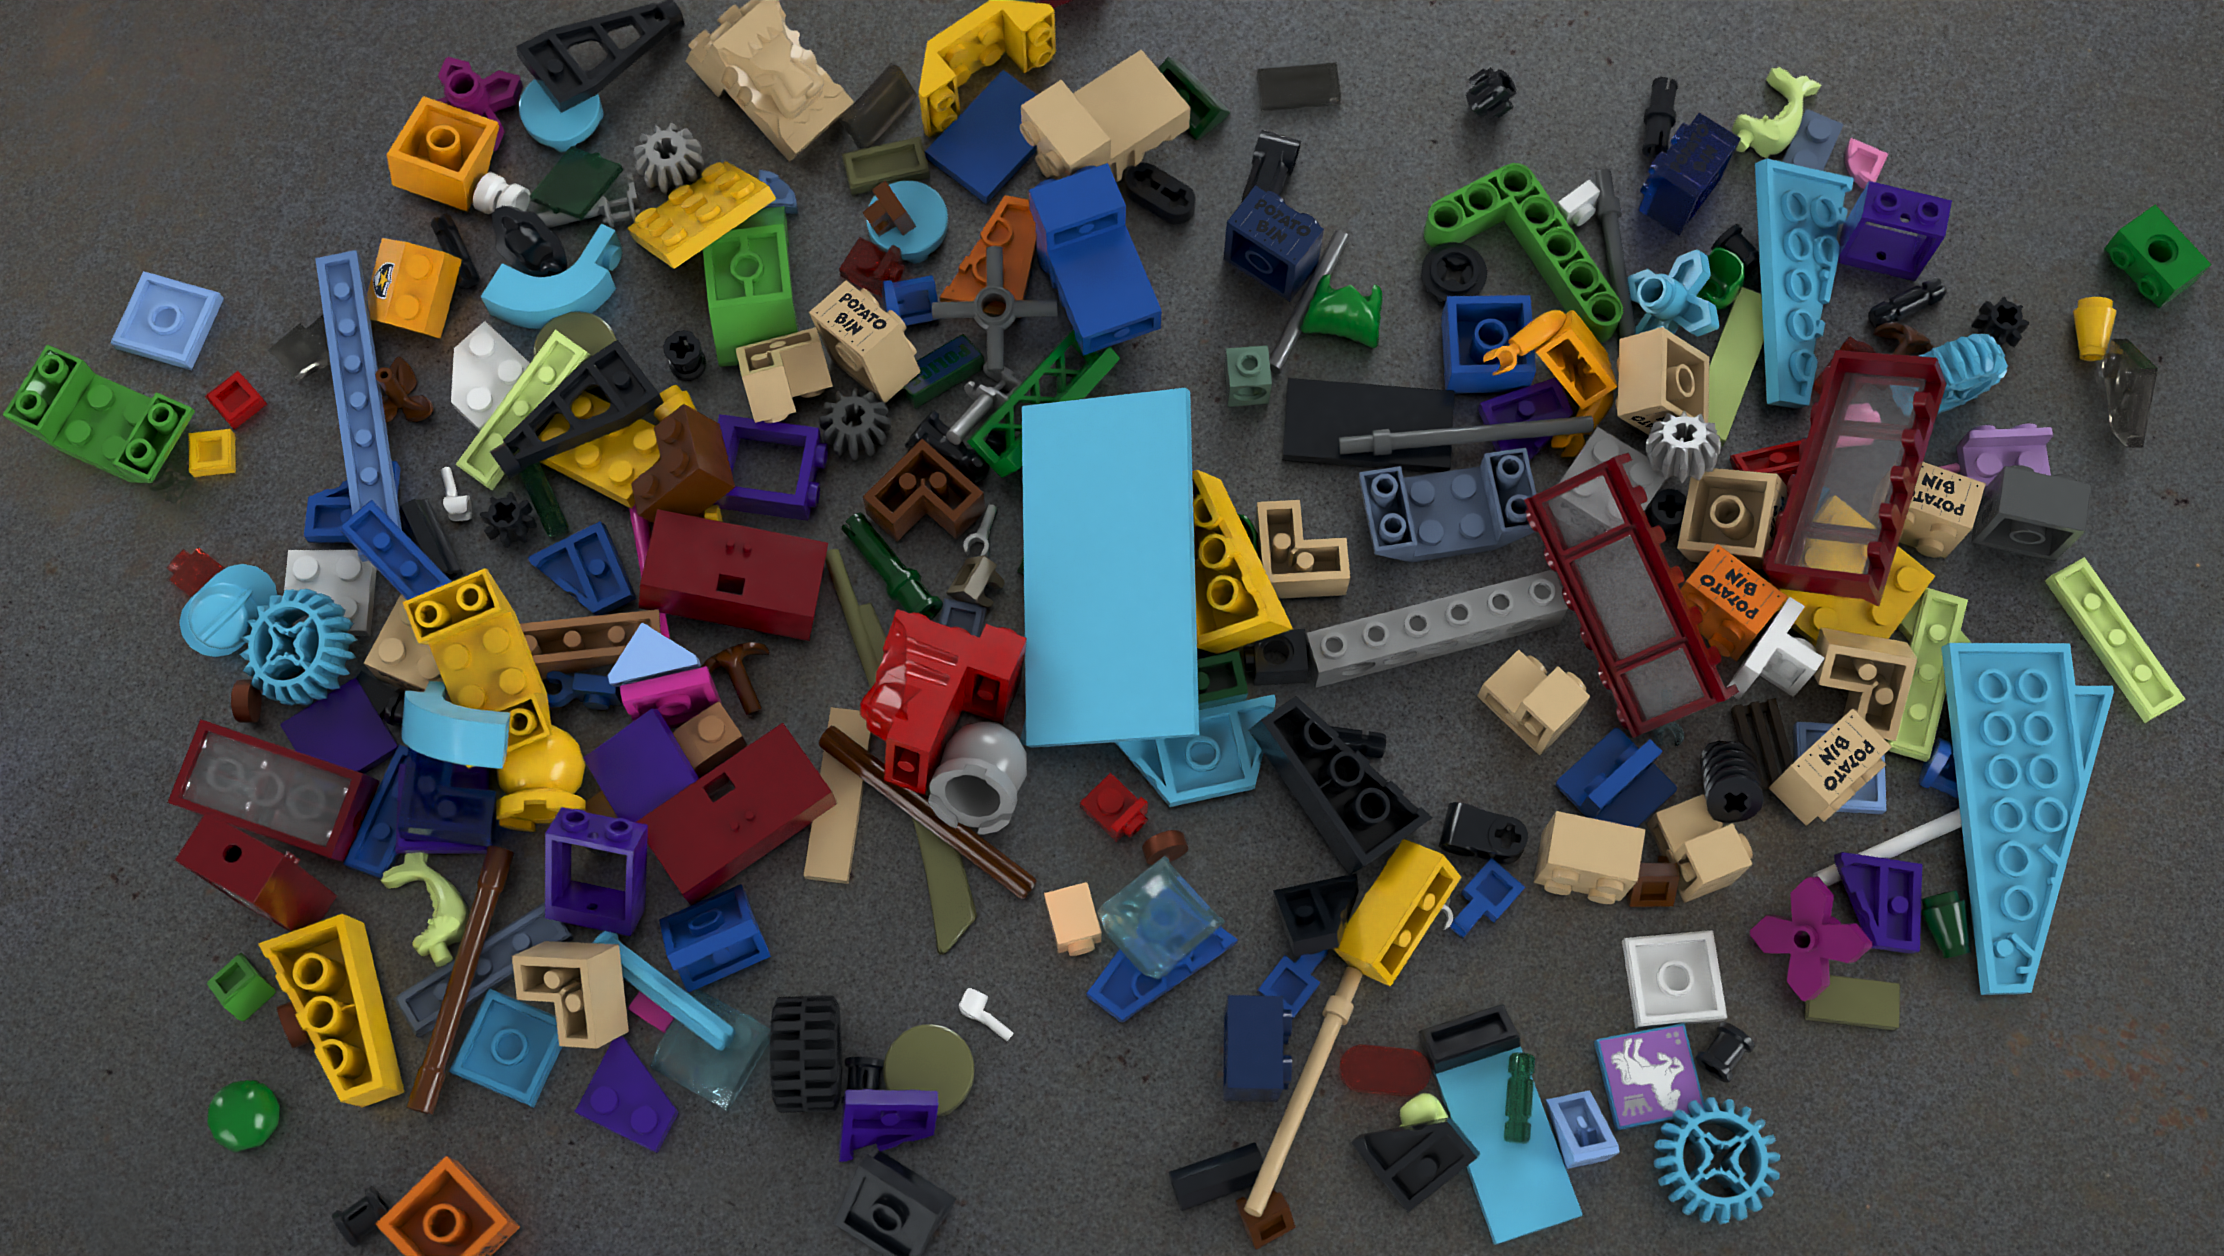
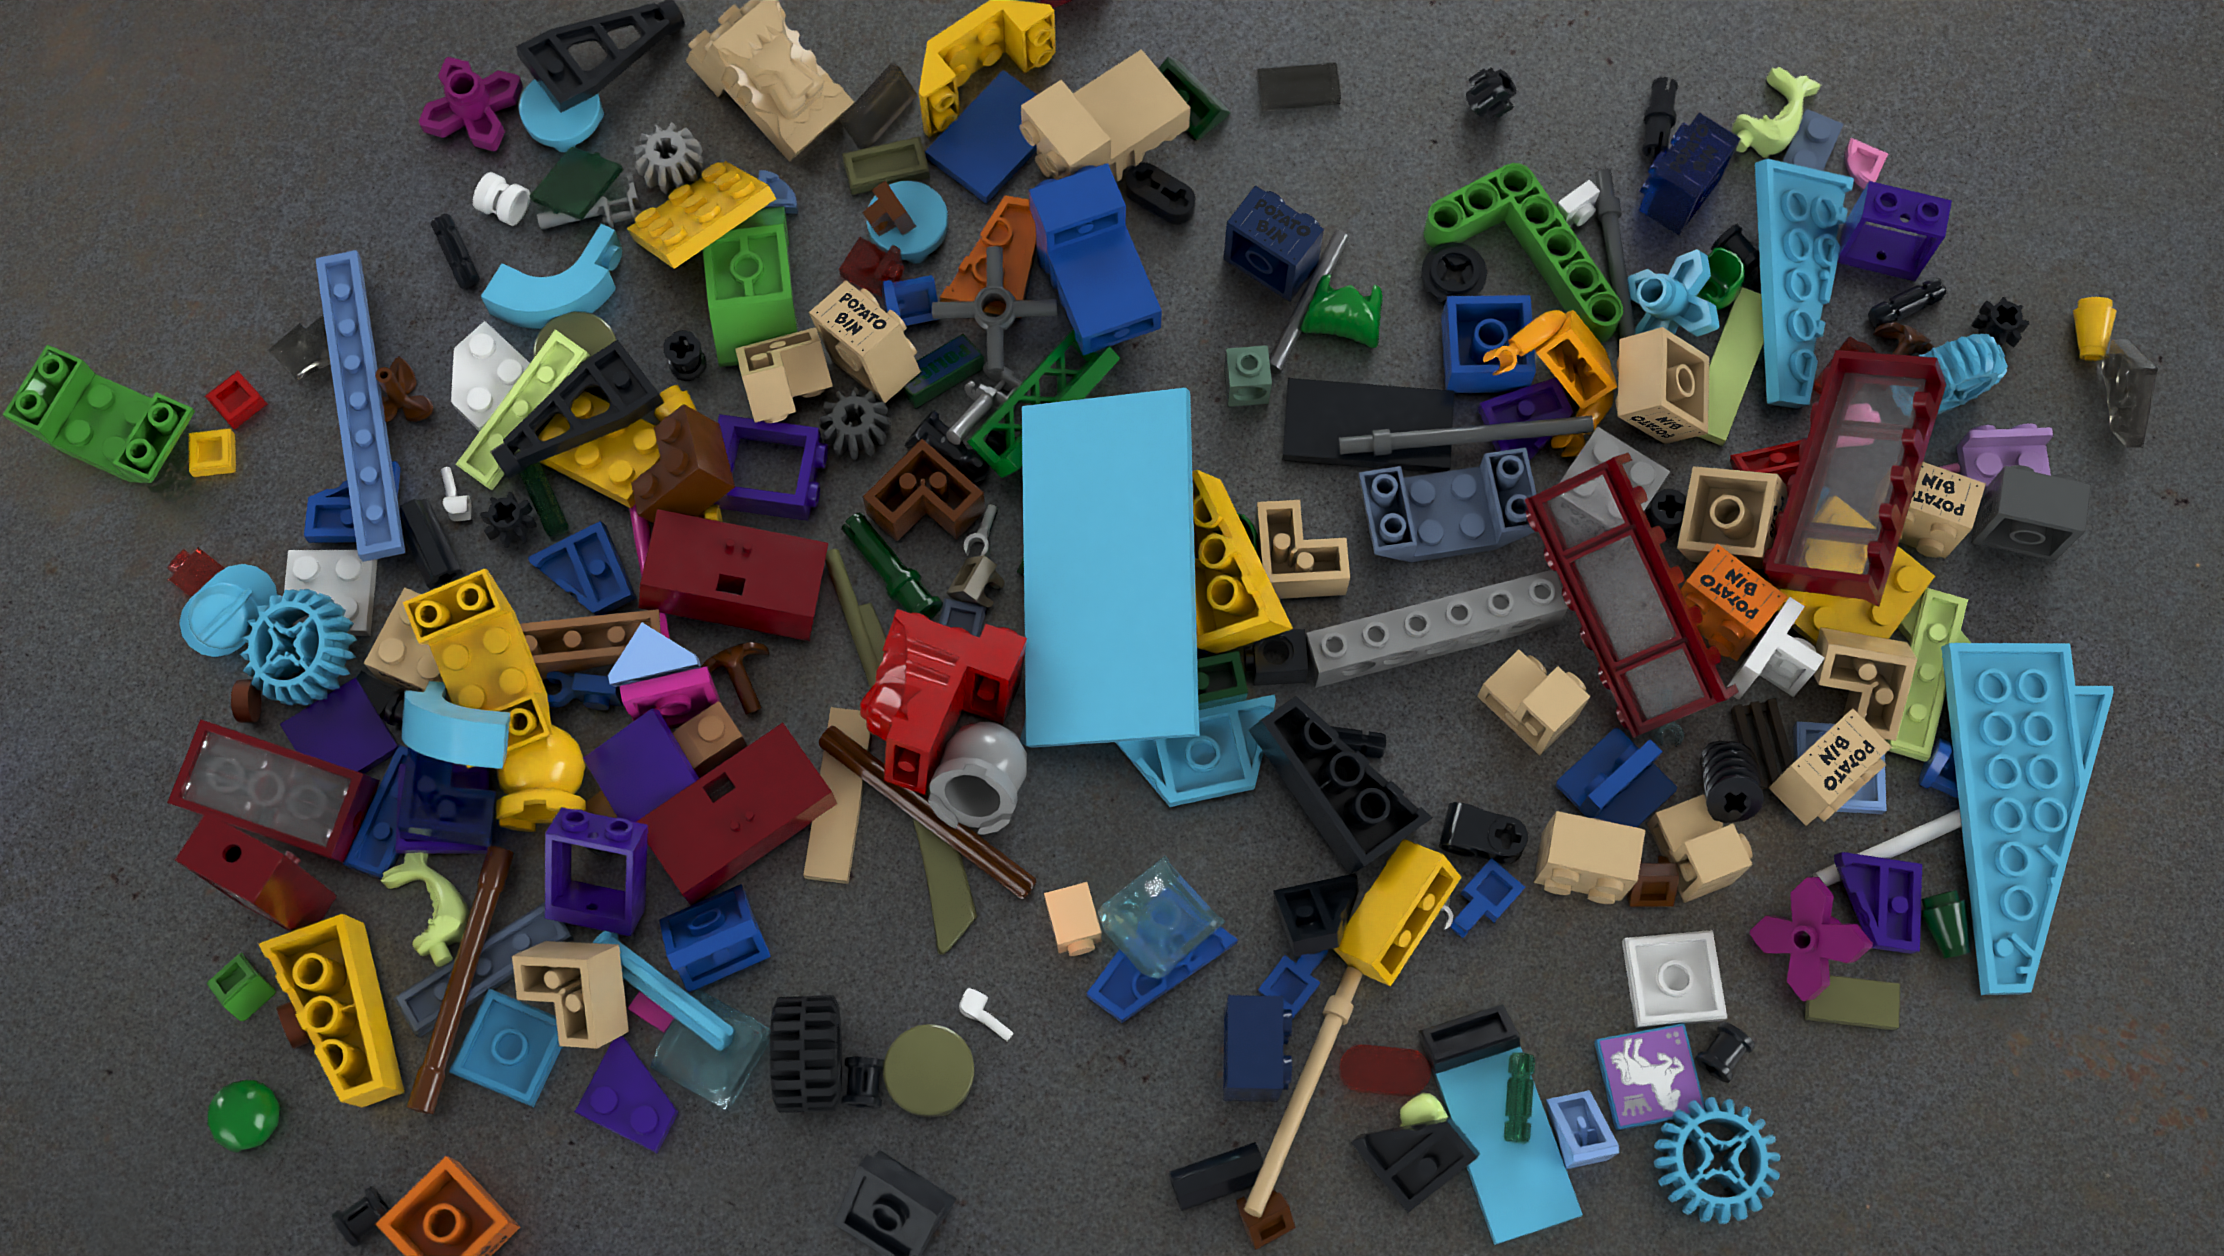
(167, 320): light blue tile -> none
(392, 552): blue tile -> none
(412, 287): light orange slope -> none
(442, 153): light orange slope -> none
(528, 242): black arm -> none
(885, 1119): dark purple wing -> none
(1115, 808): red bracket -> none
(1167, 843): copper tile -> none
(1272, 162): black piece -> none
(1683, 446): light grey gear -> none
(2114, 640): yellowish green tile -> none
(2157, 236): green brick -> none

